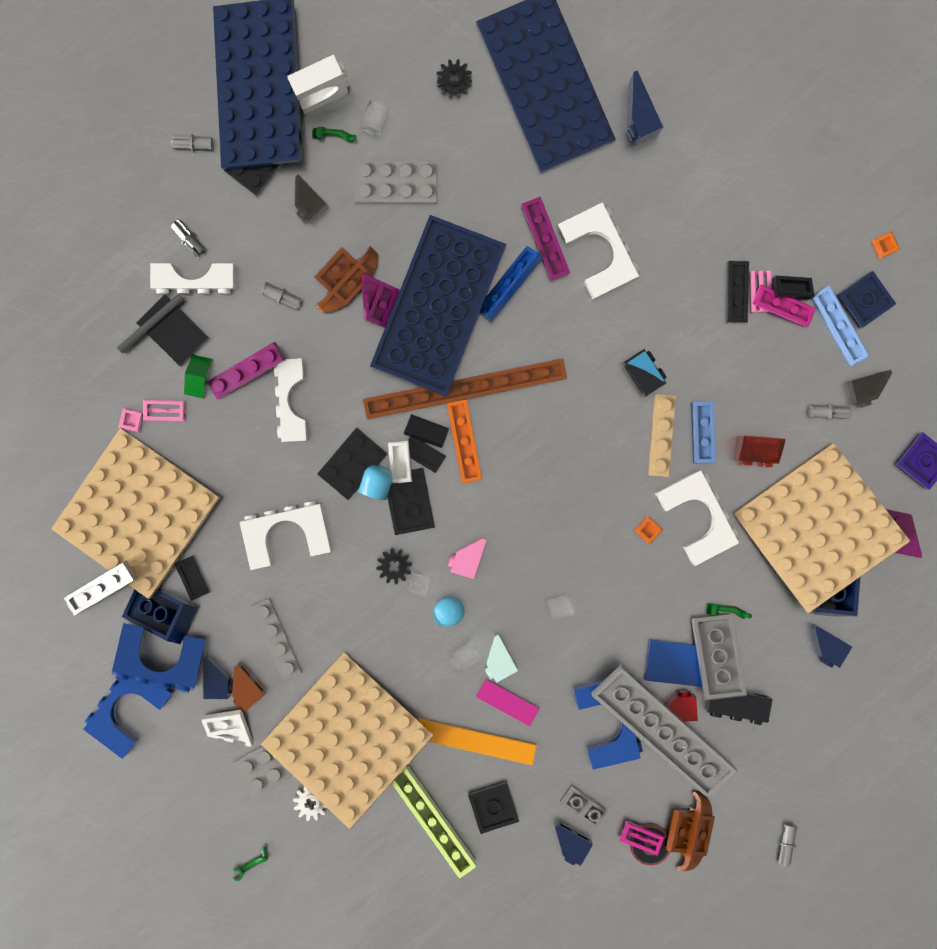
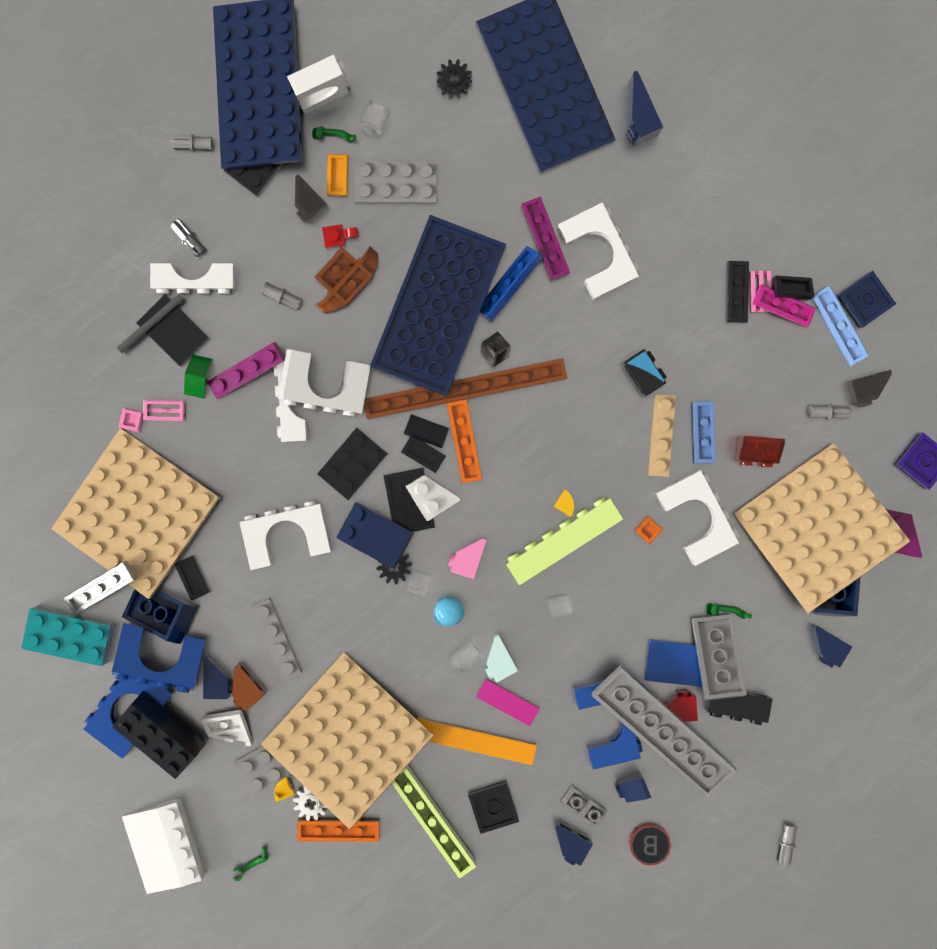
(68, 636): none -> teal brick
(159, 735): none -> black brick
(164, 846): none -> white slope
(283, 790): none -> yellow tile
(295, 385): none -> white arch
(335, 235): none -> red plate
(335, 831): none -> orange plate
(337, 175): none -> light orange tile
(375, 535): none -> dark blue slope
(376, 482): medium azure helmet -> none
(377, 300): magenta wing -> none
(400, 461): white tile -> none
(430, 497): none -> white wing
(495, 349): none -> clear smoke brick
(563, 541): none -> yellowish green brick
(565, 503): none -> yellow tile
(626, 831): dark pink tile -> none
(633, 787): none -> dark blue slope
(691, 832): dark orange plate -> none
(885, 244): orange tile -> none

